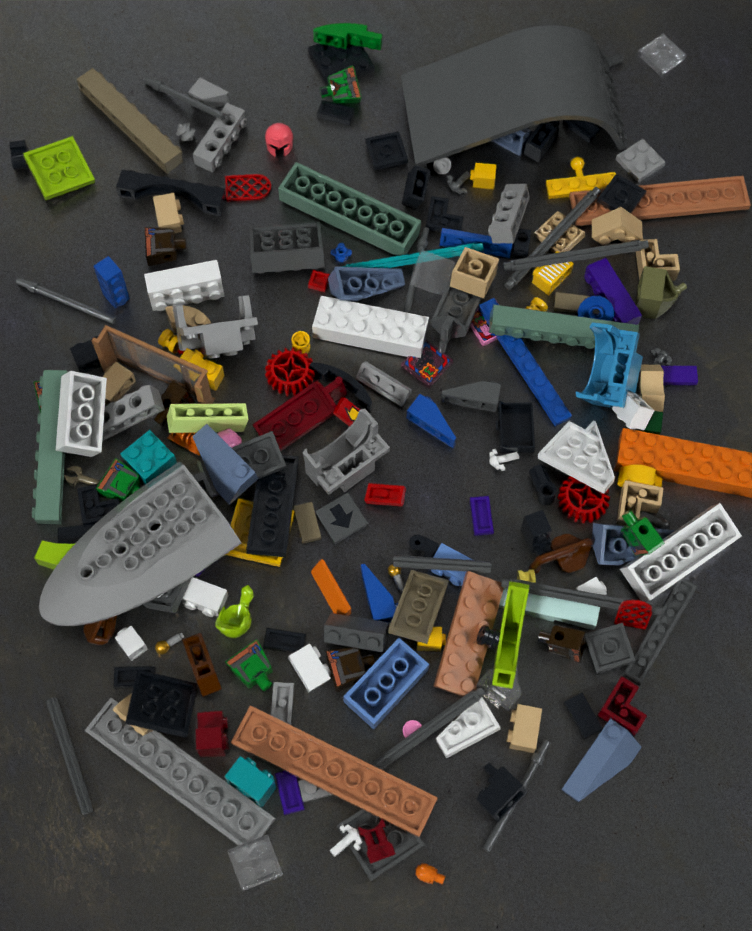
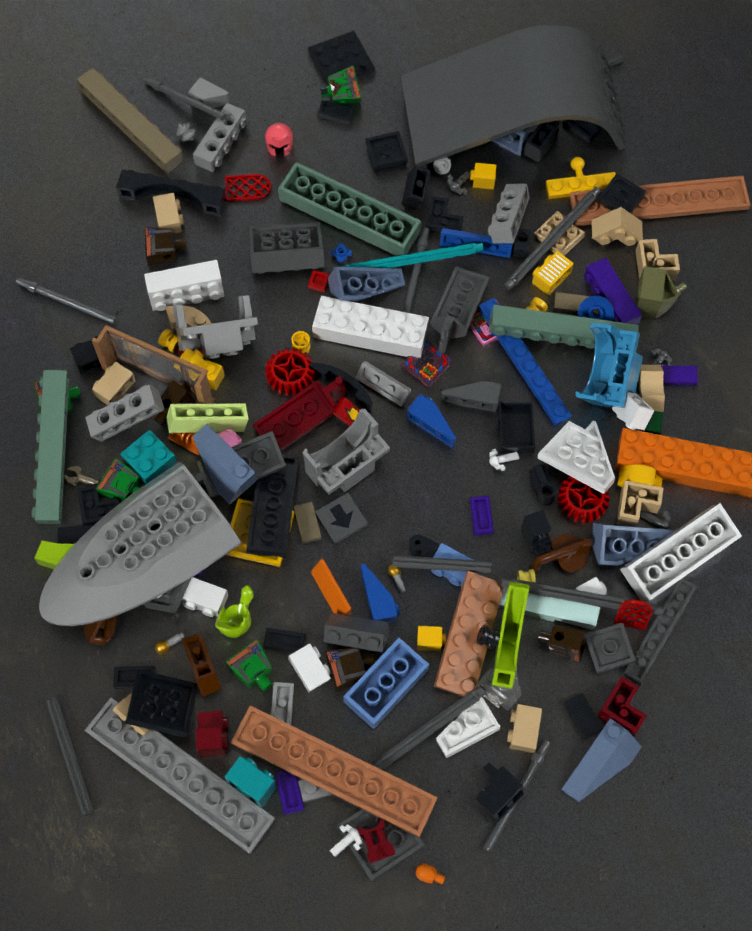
(17, 149): black leg -> none
(59, 168): lime plate -> none
(81, 414): white brick -> none
(111, 282): blue brick -> none
(130, 642): white brick -> none
(255, 862): clear plate -> none
(342, 34): green slope -> none
(385, 494): red hinge -> none
(410, 727): bright pink piece -> none
(418, 606): dark tan plate -> none
(432, 272): clear plate -> none
(474, 272): tan brick -> none
(580, 254): dark grey piece -> none
(640, 160): light grey plate -> none
(640, 534): green torso -> none
(661, 54): clear plate -> none

